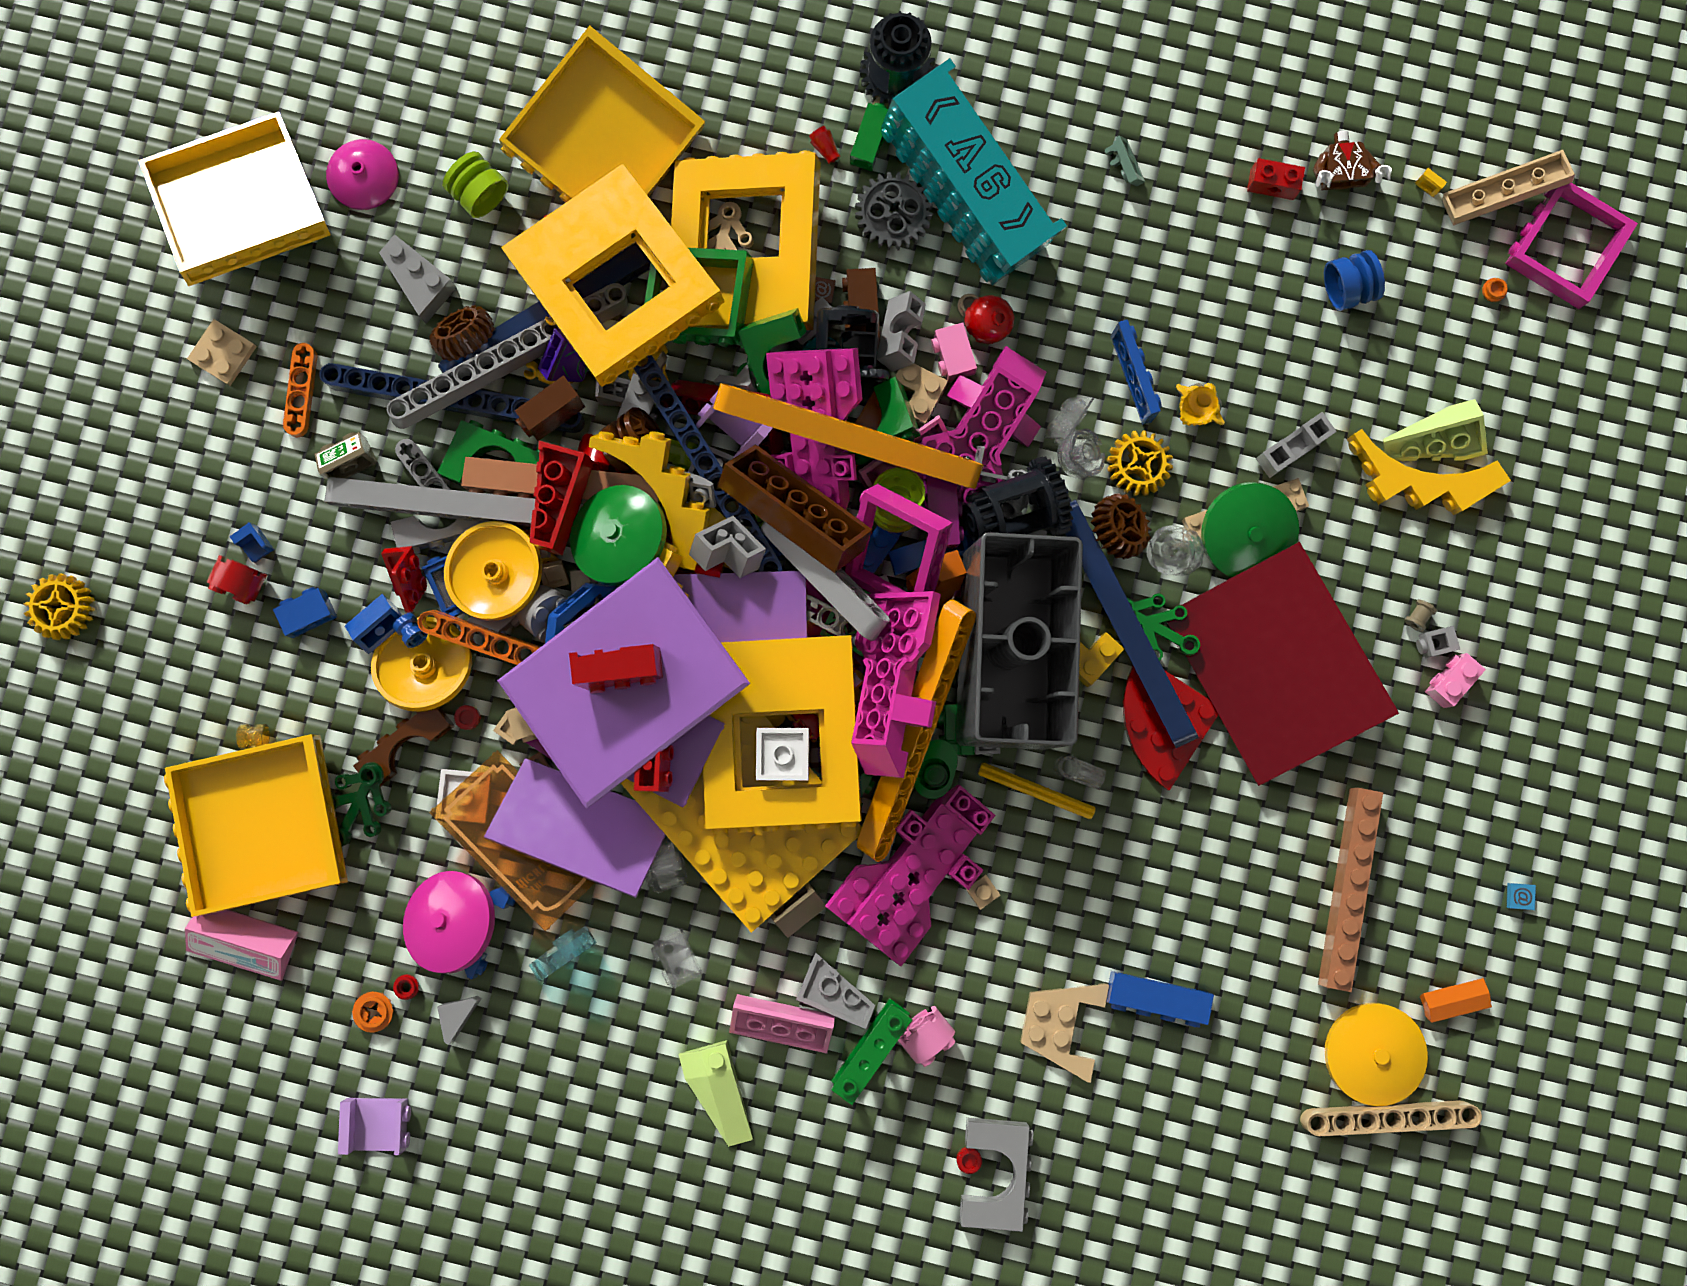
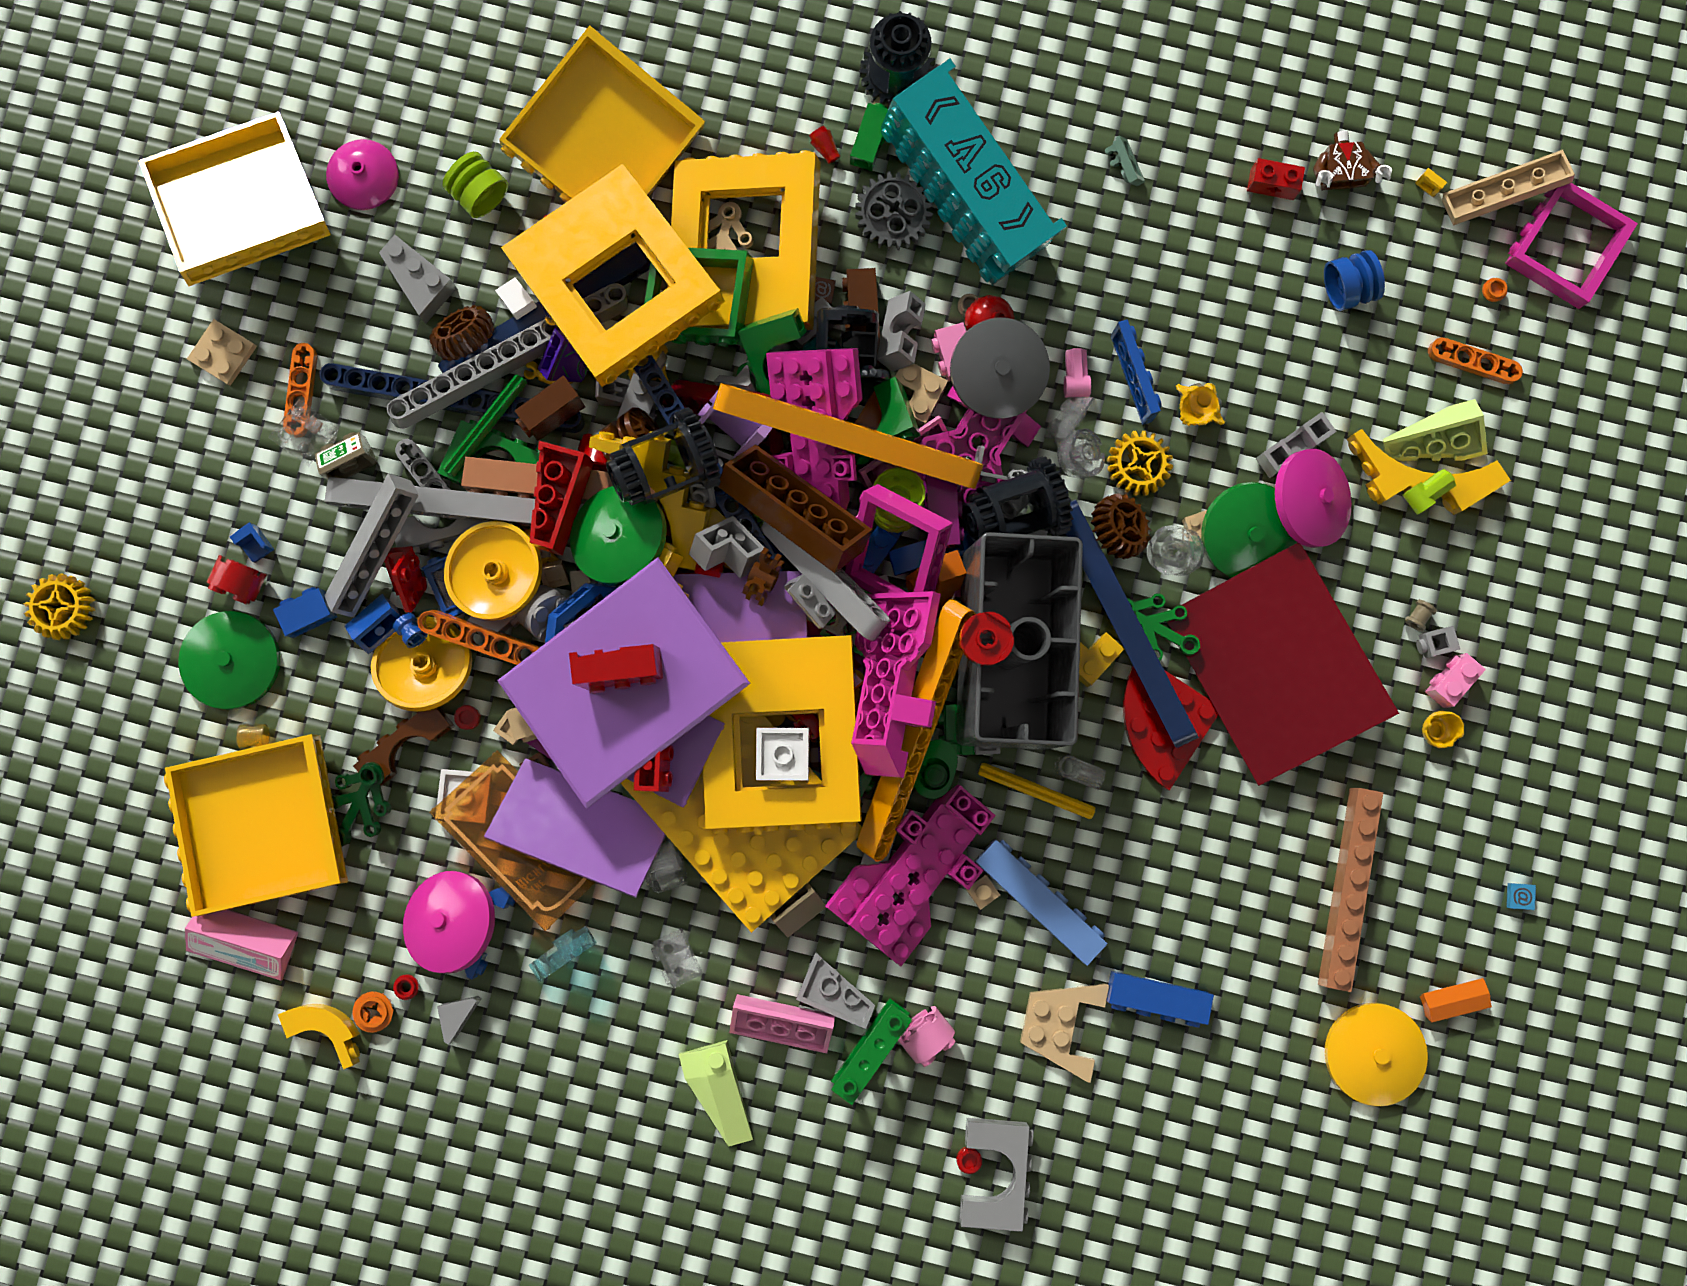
(229, 660): none -> green dish
(304, 432): none -> clear hinge
(327, 1021): none -> yellow arch
(371, 545): none -> light grey brick
(373, 1125): lavender panel -> none
(484, 425): none -> green axle
(516, 298): none -> white tile
(694, 448): none -> black piece
(763, 577): none -> reddish brown pin
(810, 600): none -> light grey bracket
(999, 368): none -> dark grey dish
(1001, 635): none -> red plate
(1041, 902): none -> medium blue brick
(1077, 381): none -> bright pink piece
(1313, 498): none -> dark pink dish
(1402, 1120): tan beam -> none
(1424, 494): none -> lime piece
(1442, 729): none -> yellow hair
(1475, 358): none -> orange beam

